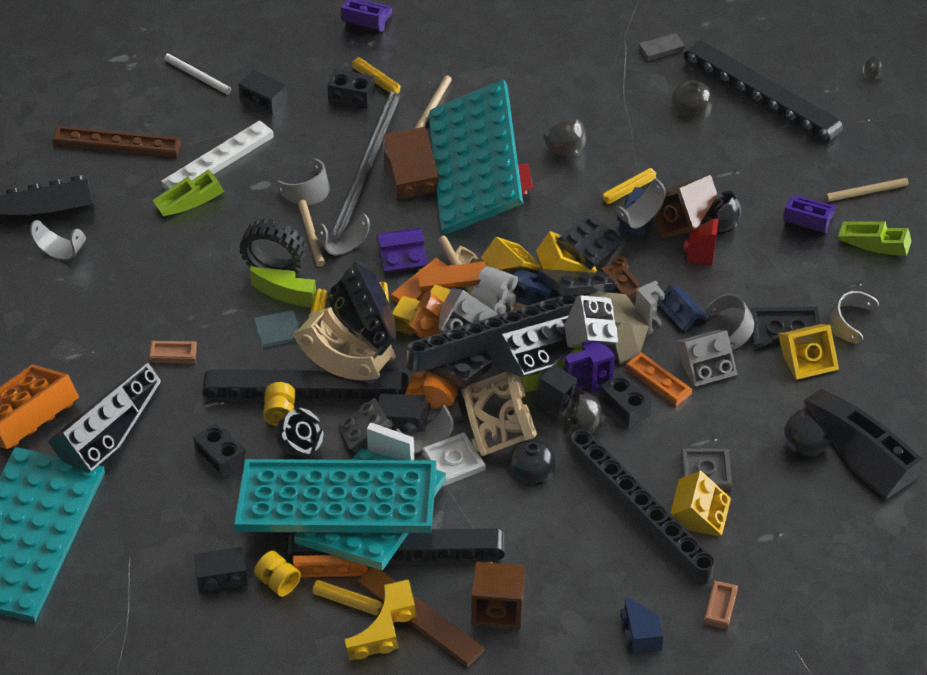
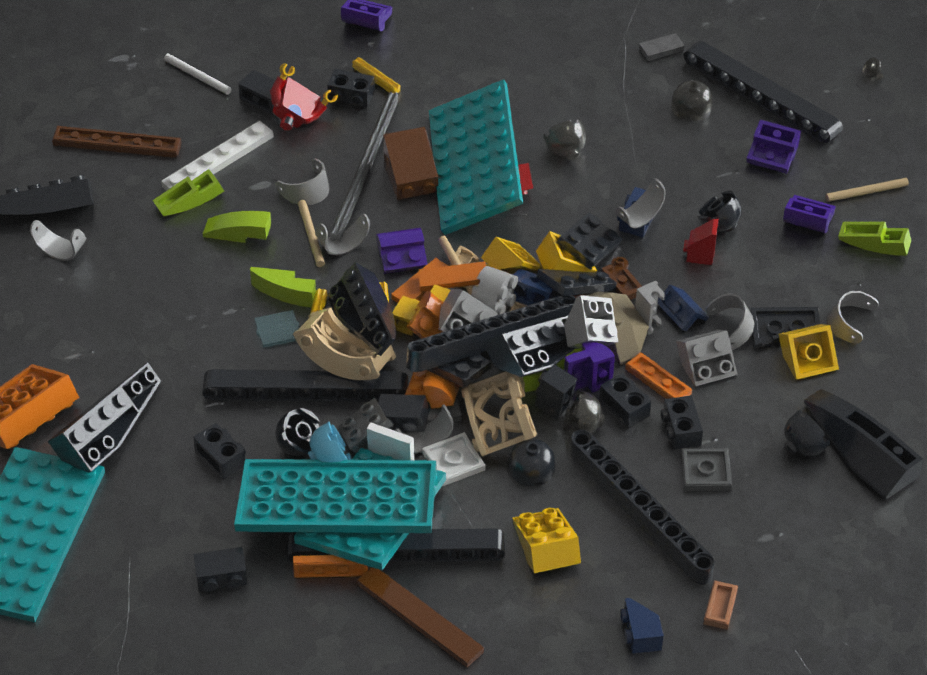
(173, 352): nougat tile -> none
(238, 226): none -> lime slope
(276, 573): yellow wheel -> none
(278, 234): black tyre -> none
(278, 401): yellow wheel -> none
(295, 102): none -> red torso
(327, 445): none -> medium azure cylinder
(347, 597): yellow axle -> none
(380, 635): yellow arch -> none
(434, 101): tan bar -> none
(497, 595): reddish brown slope -> none
(547, 540): none -> yellow slope
(628, 186): yellow axle -> none
(682, 422): none -> black brick
(685, 206): reddish brown slope -> none
(700, 504): yellow slope -> none
(773, 146): none -> dark purple brick

